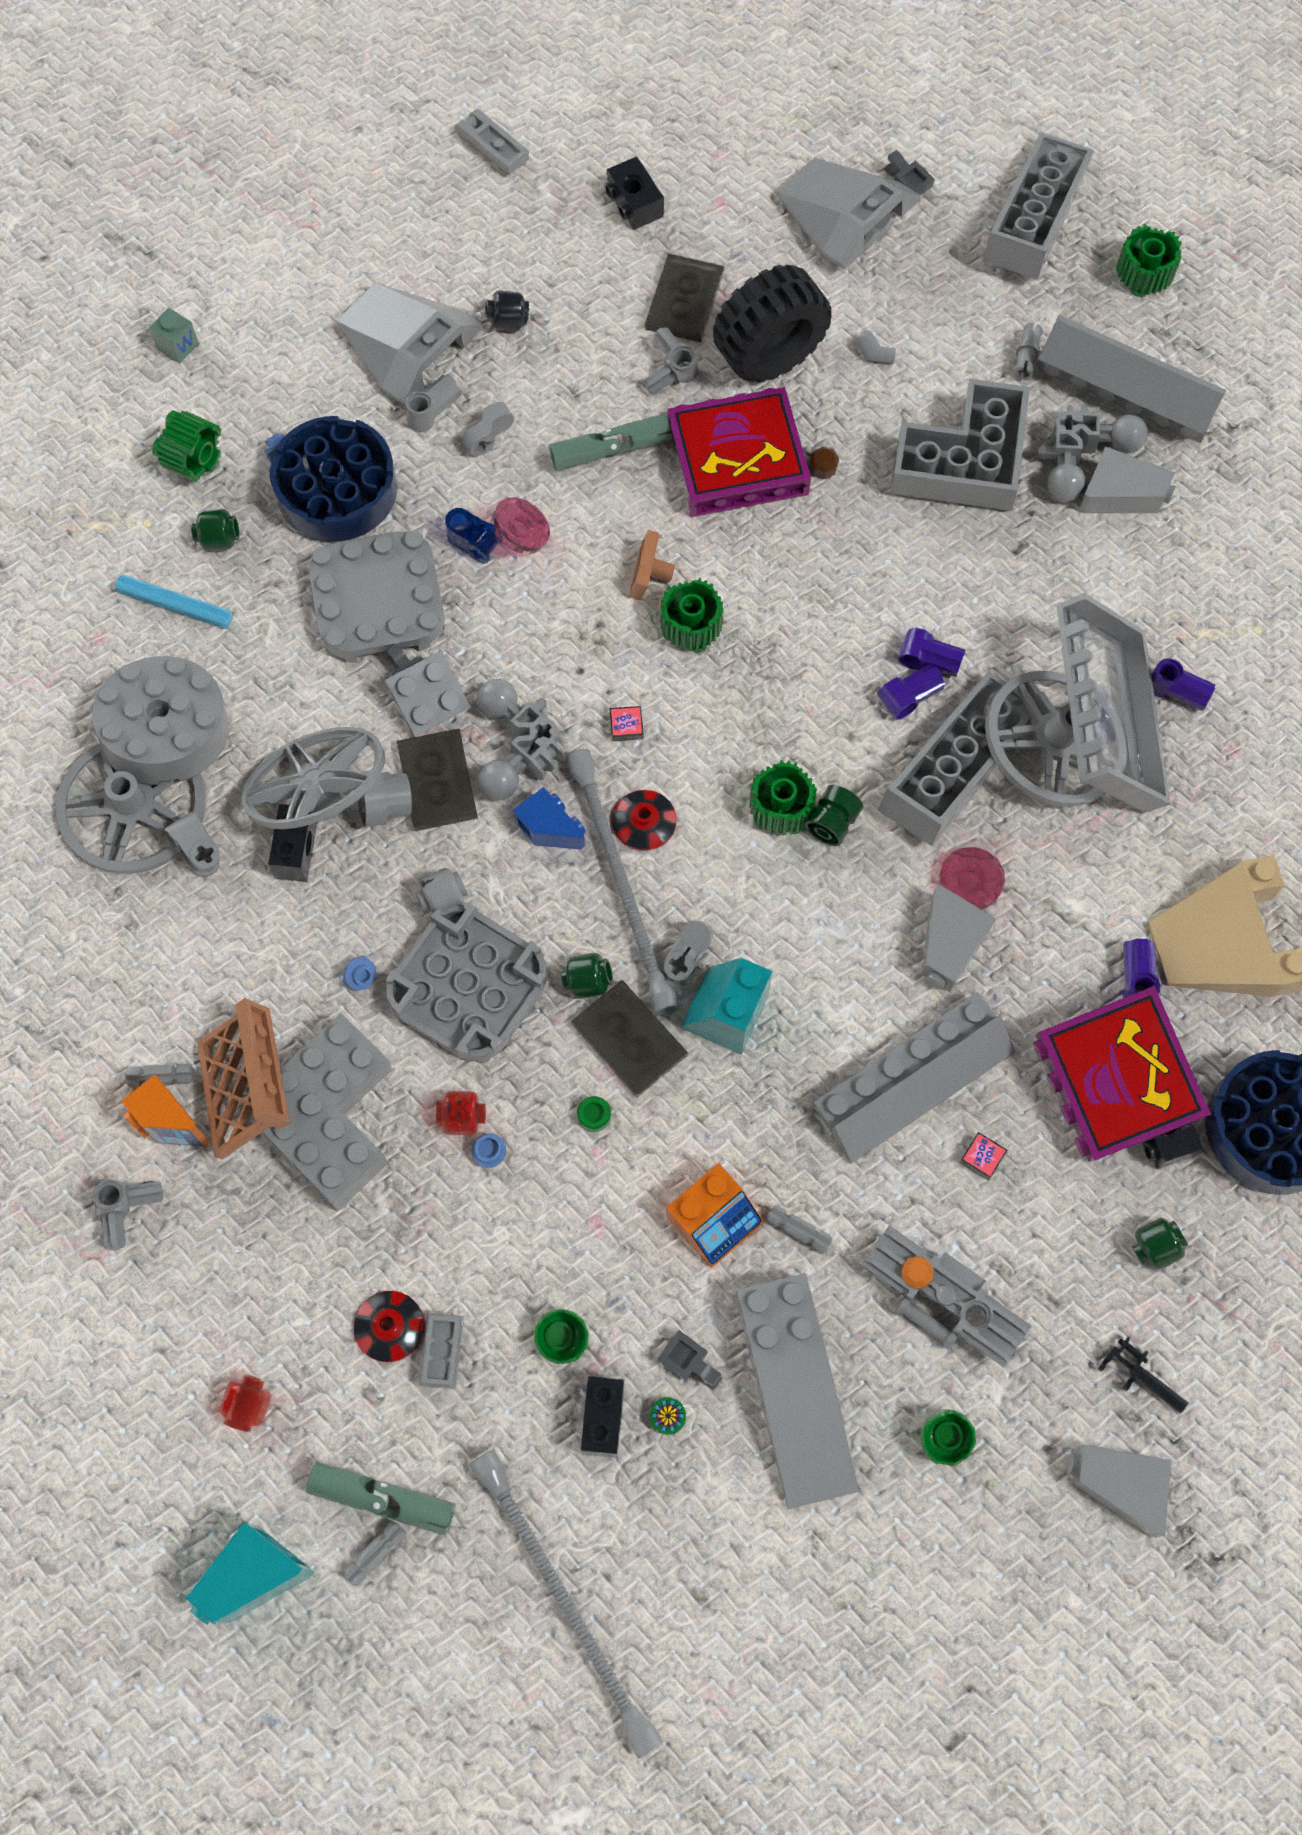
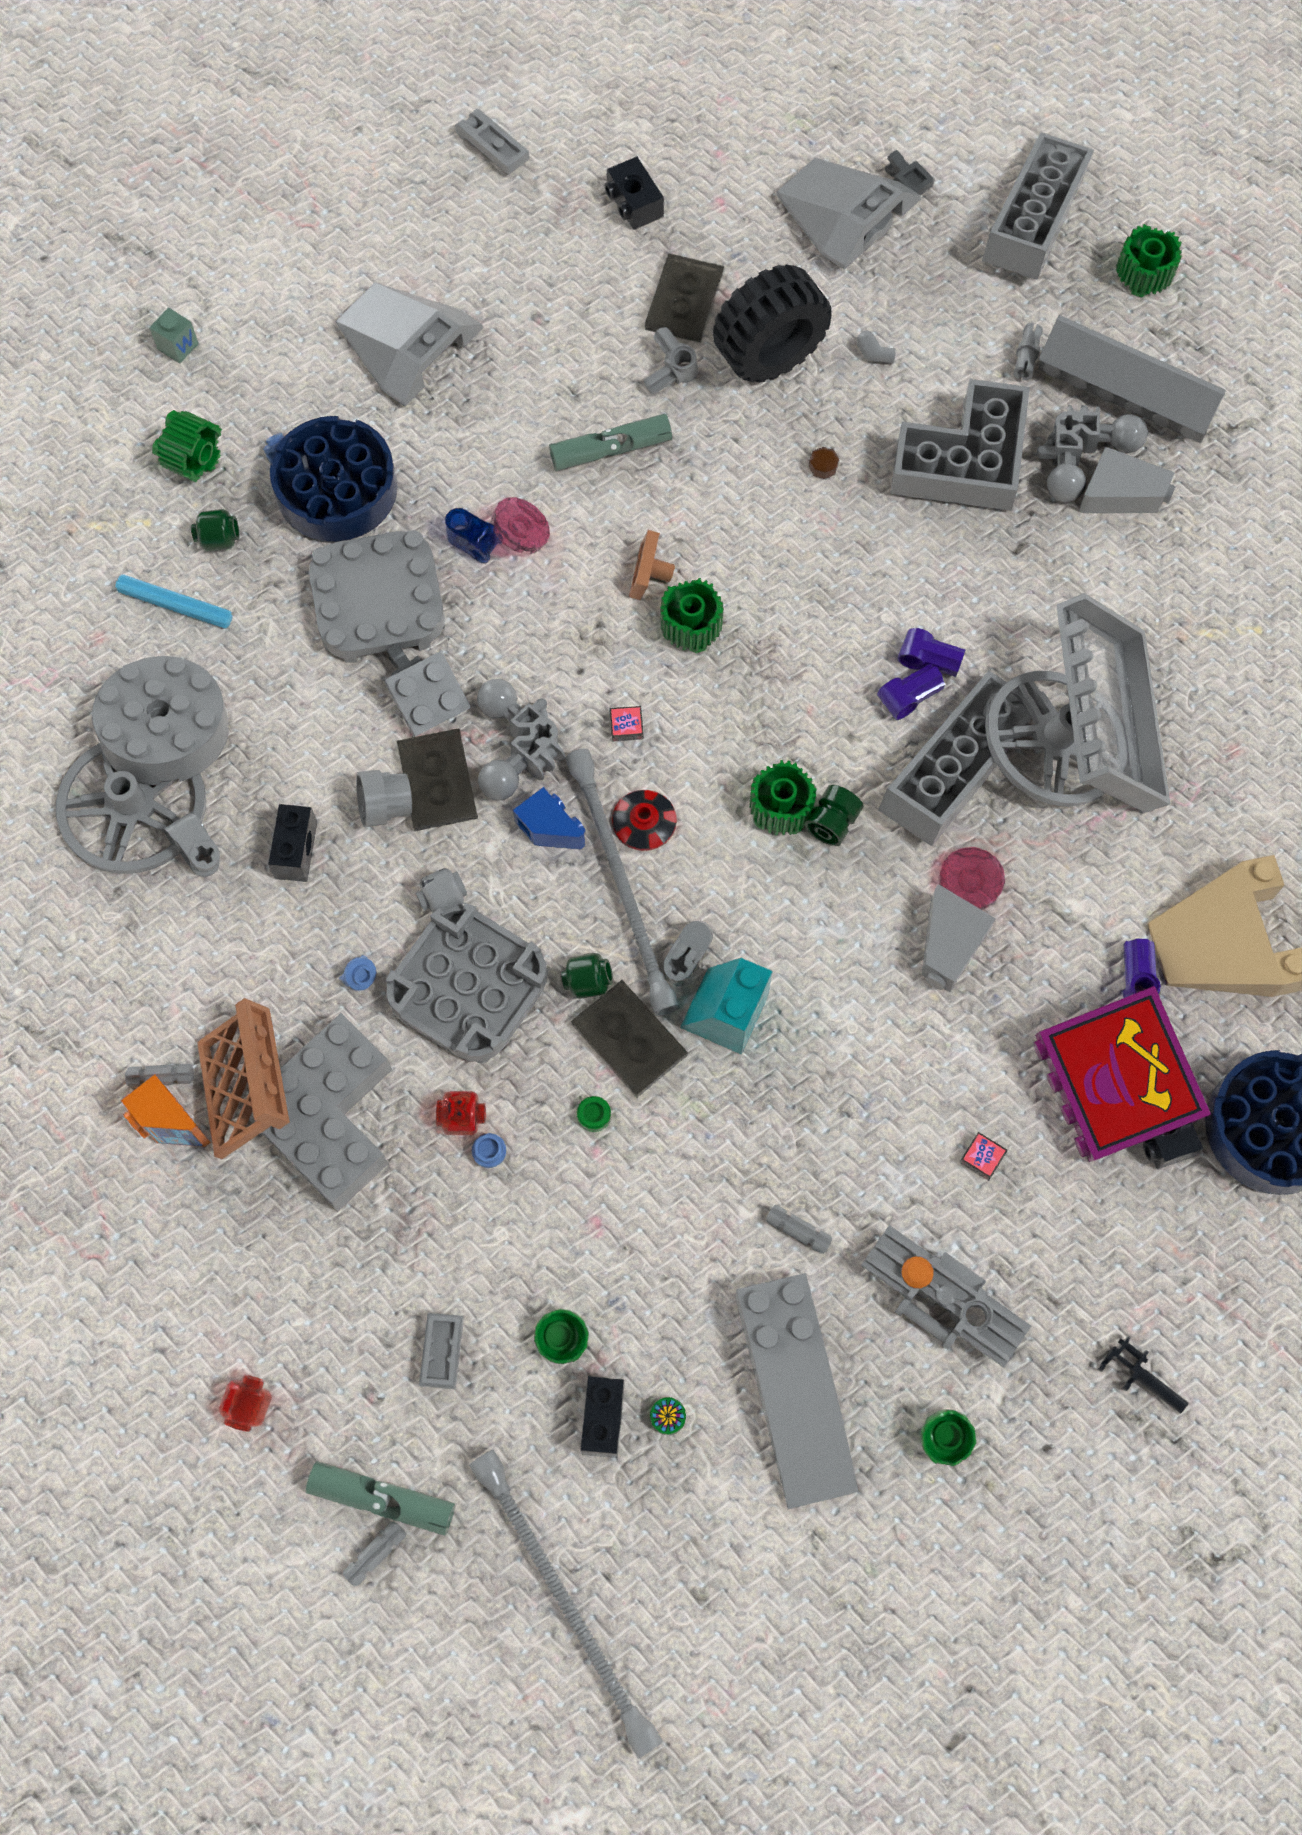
(113, 1214): light grey axle -> none
(245, 1576): teal slope -> none
(316, 784): light grey wheel -> none
(396, 1342): dish -> none
(426, 405): light grey piece -> none
(481, 437): light grey piece -> none
(507, 310): black head -> none
(686, 1358): dark grey plate -> none
(714, 1215): slope -> none
(739, 451): panel -> none
(914, 1077): light grey slope -> none
(1125, 1484): light grey slope -> none
(1159, 1243): dark green head -> none
(1182, 684): dark purple piece -> none

